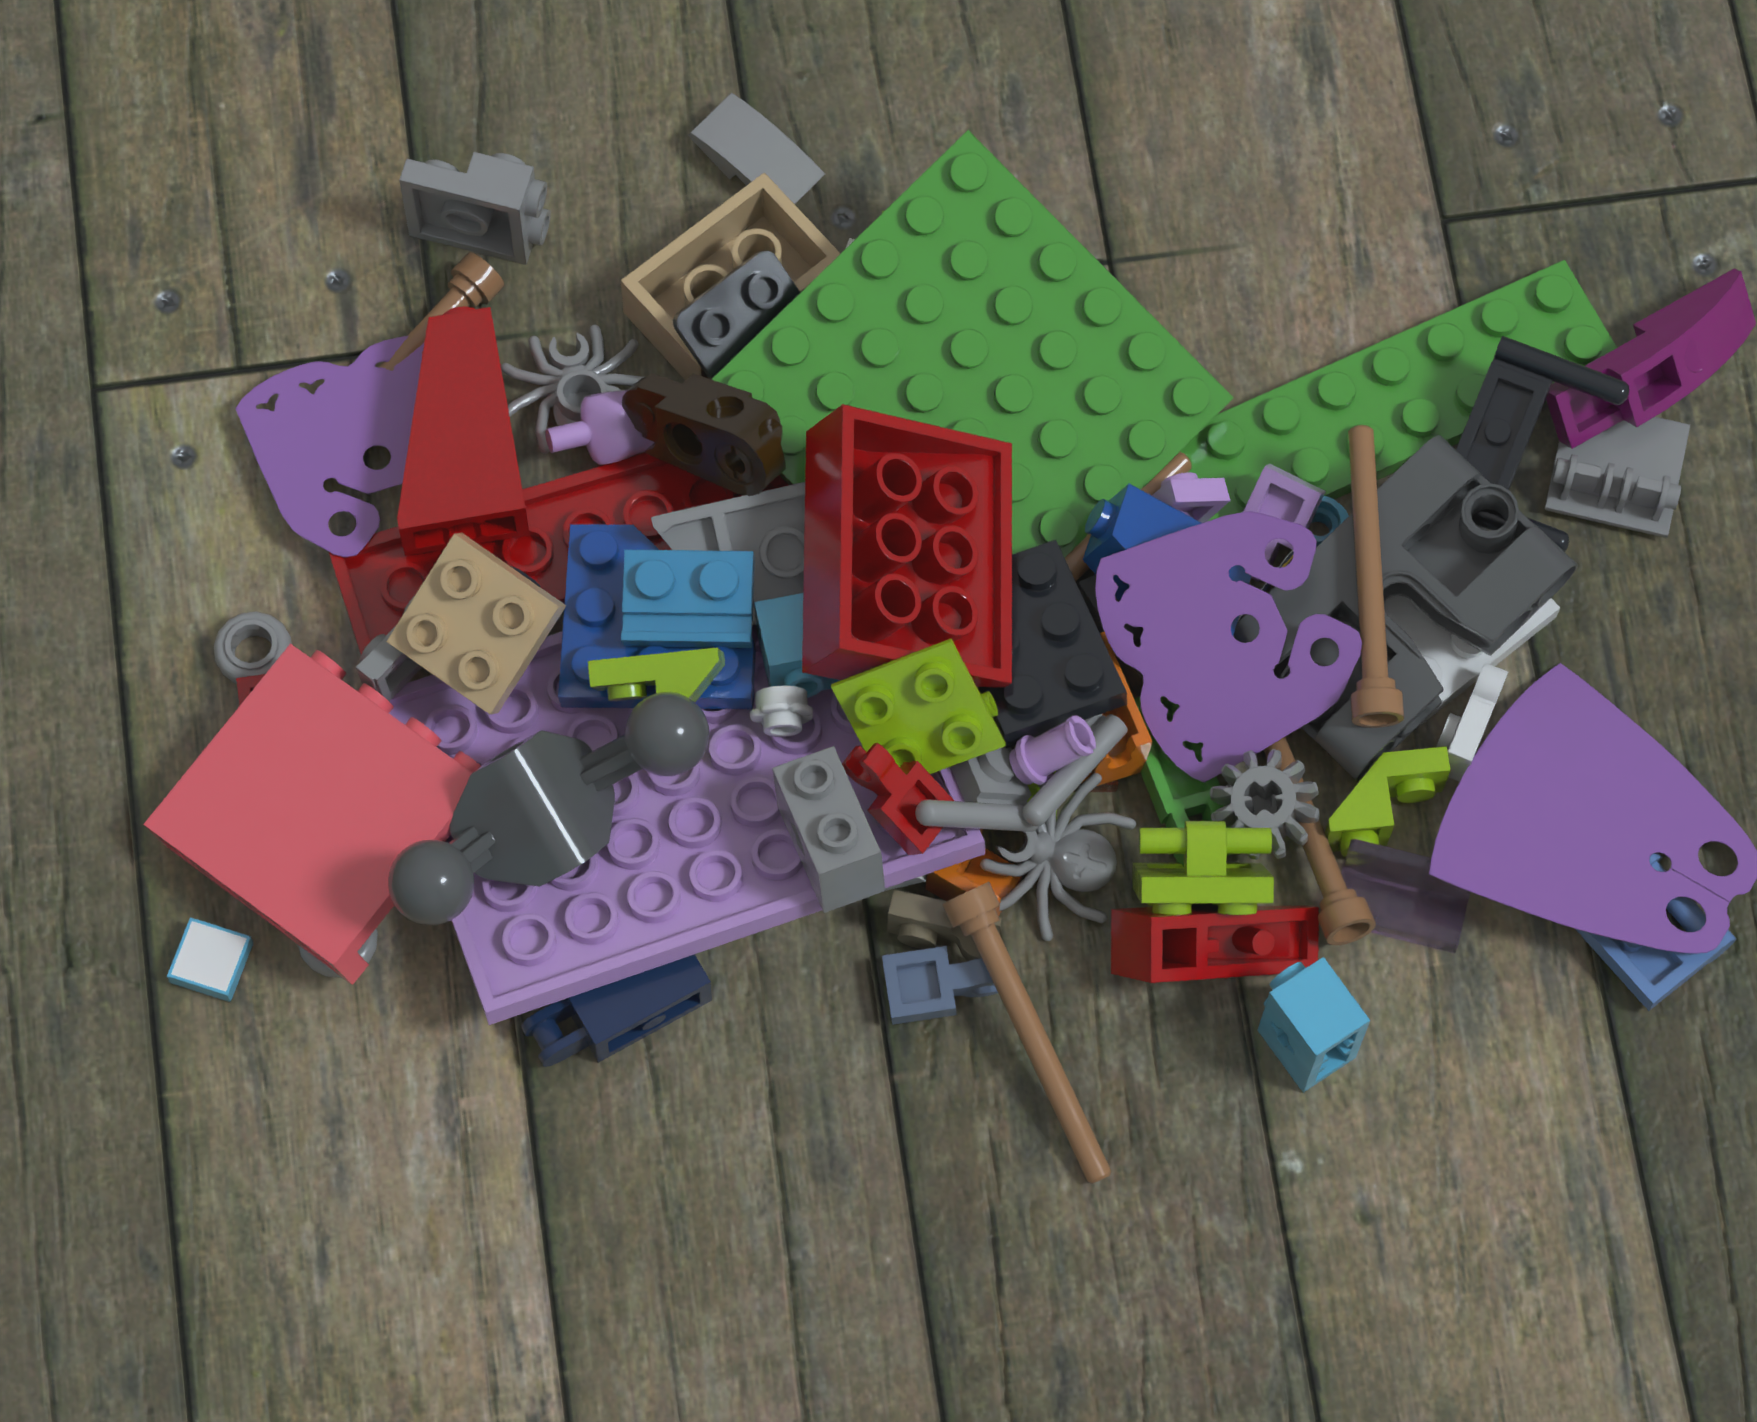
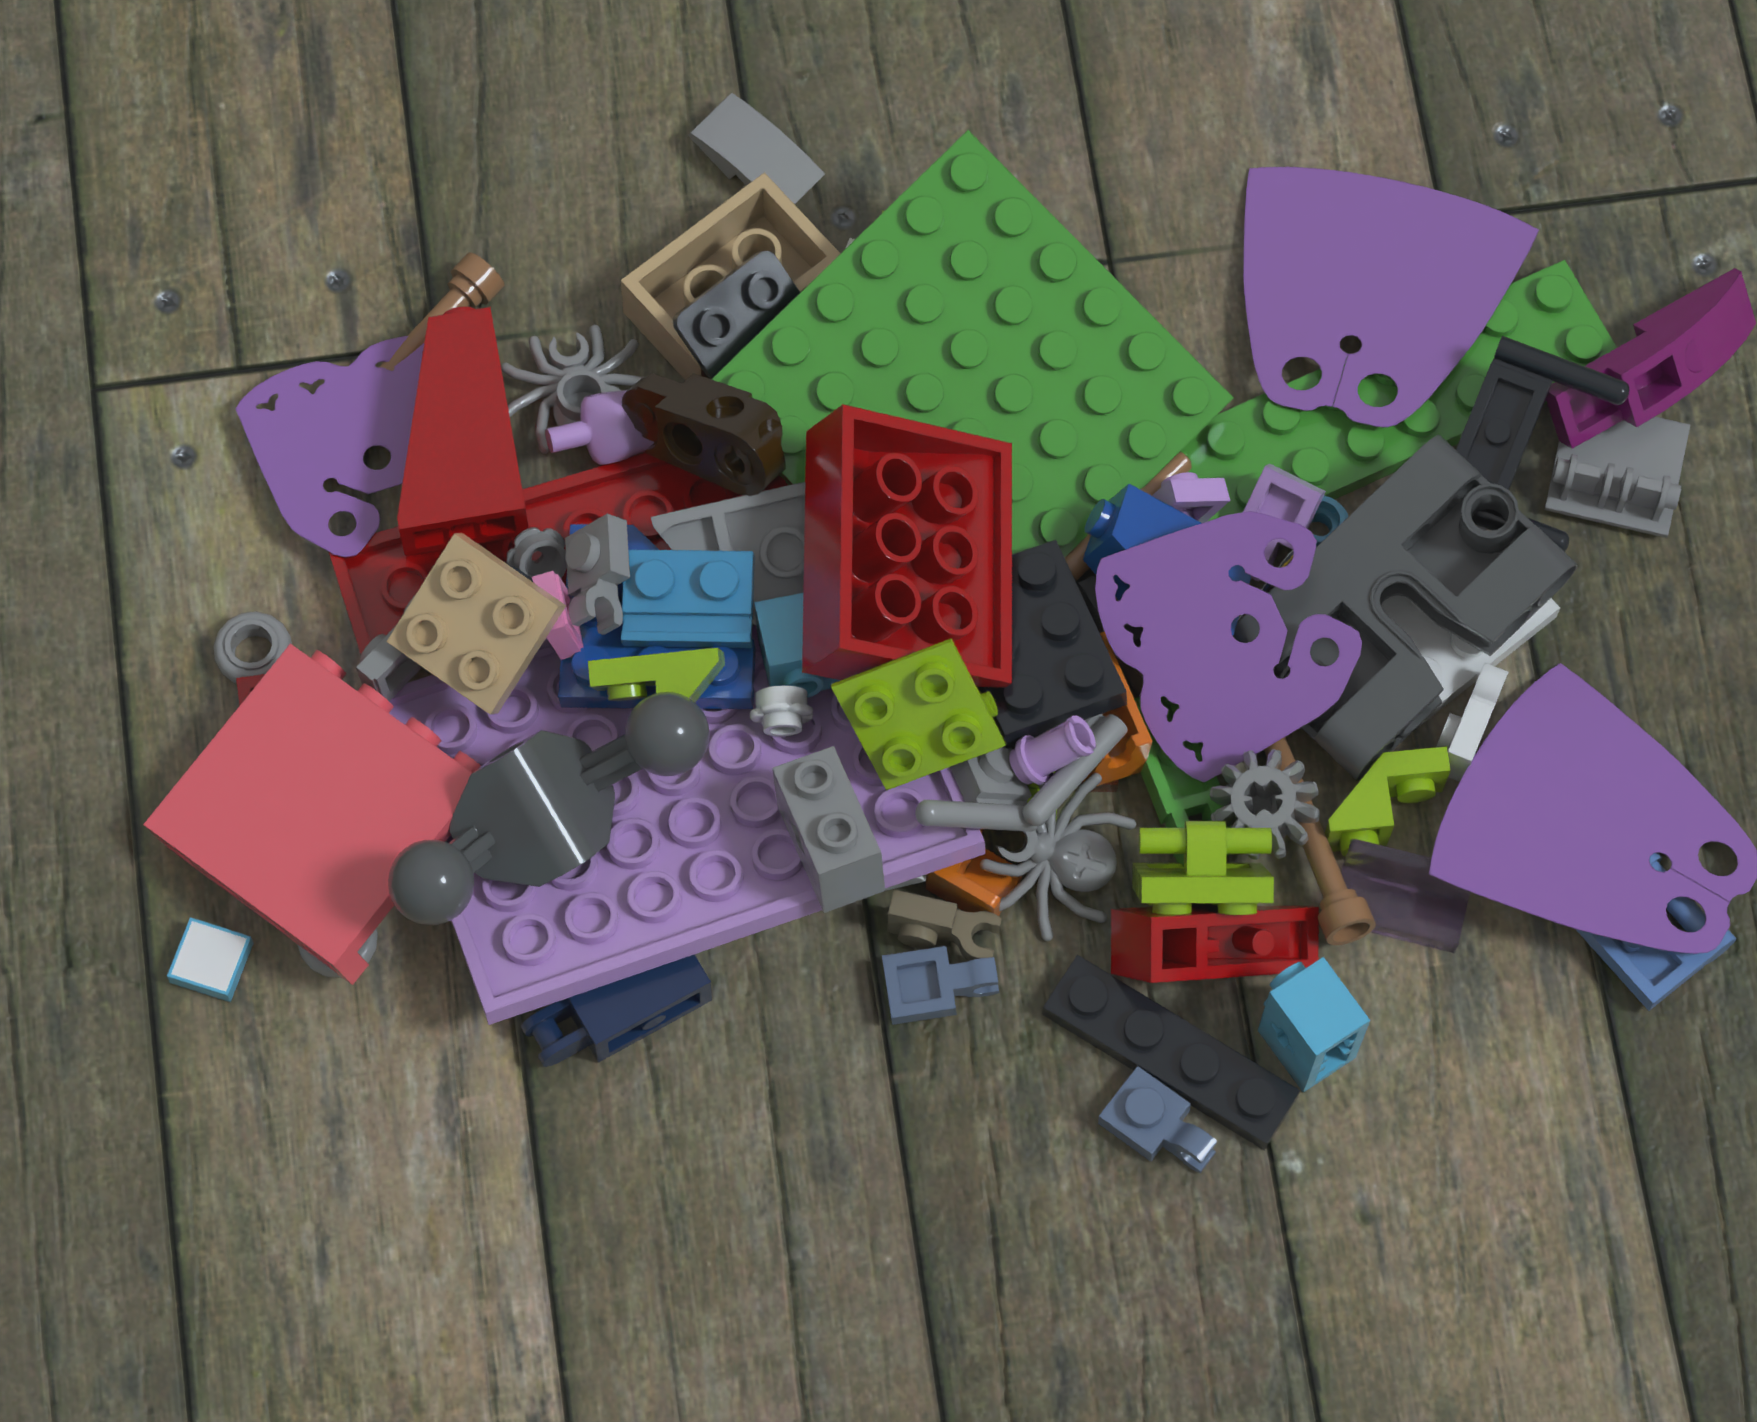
(485, 211): light grey plate -> none
(547, 542): none -> light grey plate
(564, 636): none -> bright pink tile
(595, 566): none -> light grey plate
(898, 794): red plate -> none
(977, 917): medium nougat piece -> none
(1152, 1117): none -> sand blue plate
(1172, 1051): none -> black plate
(1373, 262): none -> medium lavender piece
(1376, 699): medium nougat piece -> none

